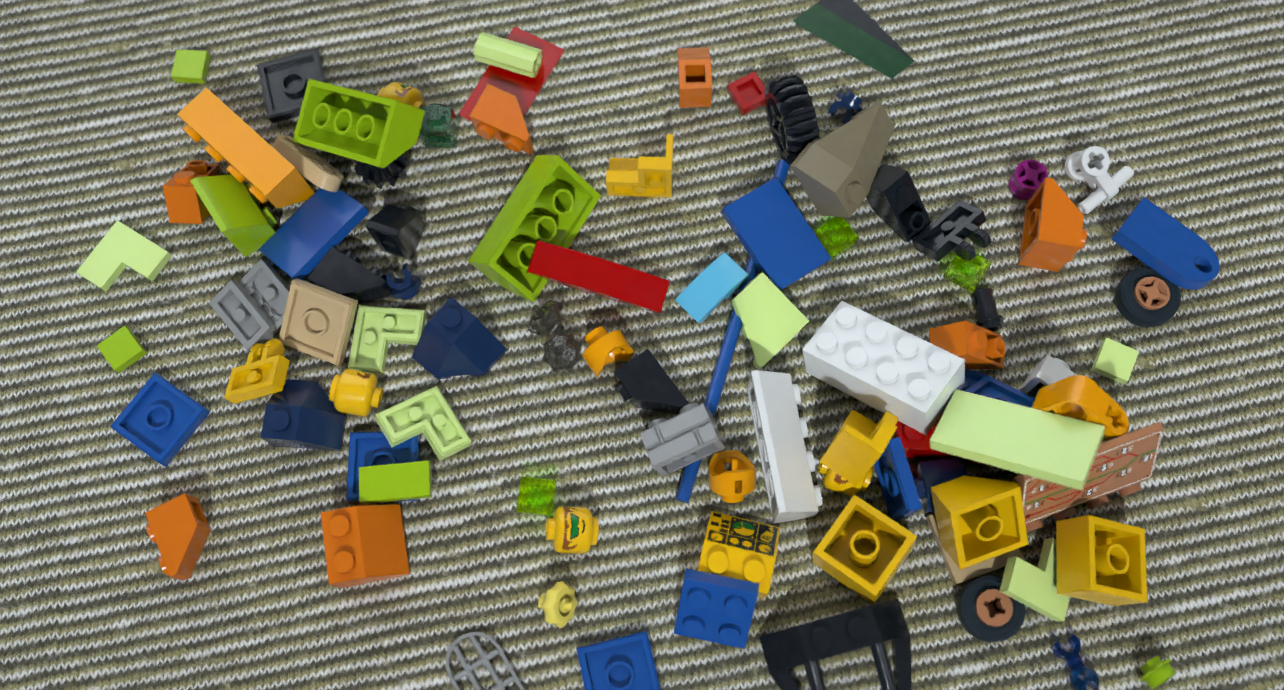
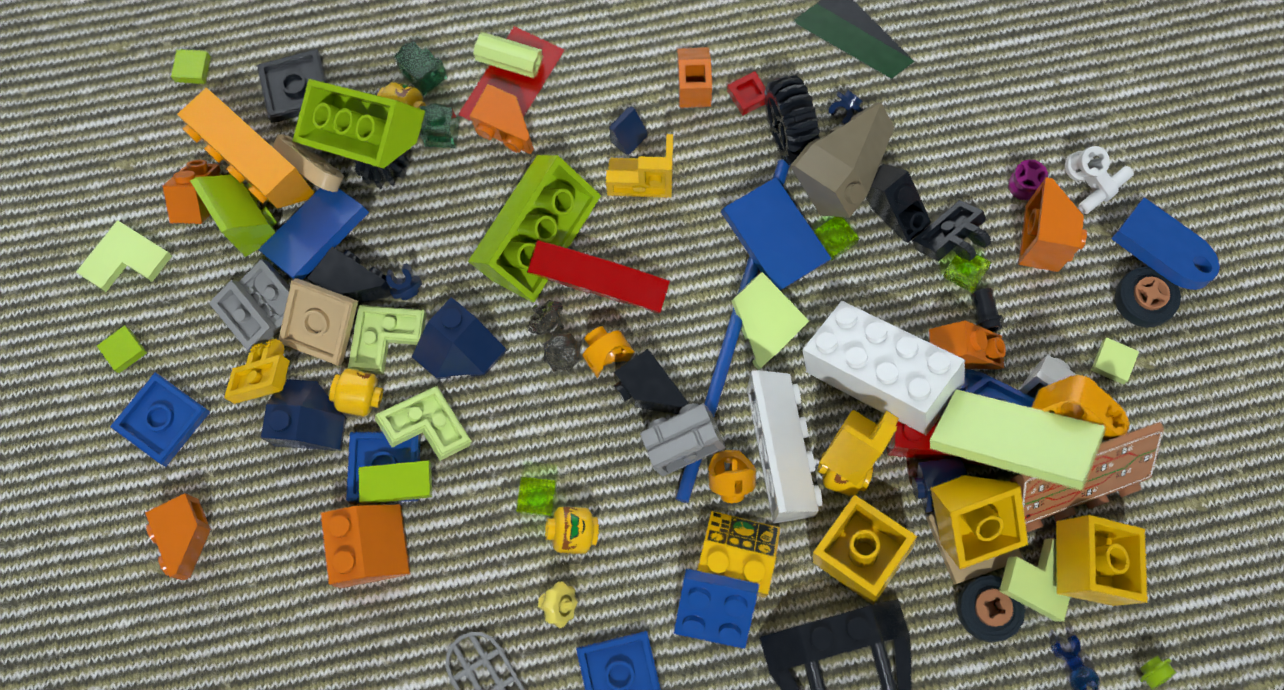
(397, 230): black slope -> none
(420, 67): none -> clear green brick
(627, 131): none -> dark blue slope
(712, 287): medium azure slope -> none
(897, 482): blue tile -> none

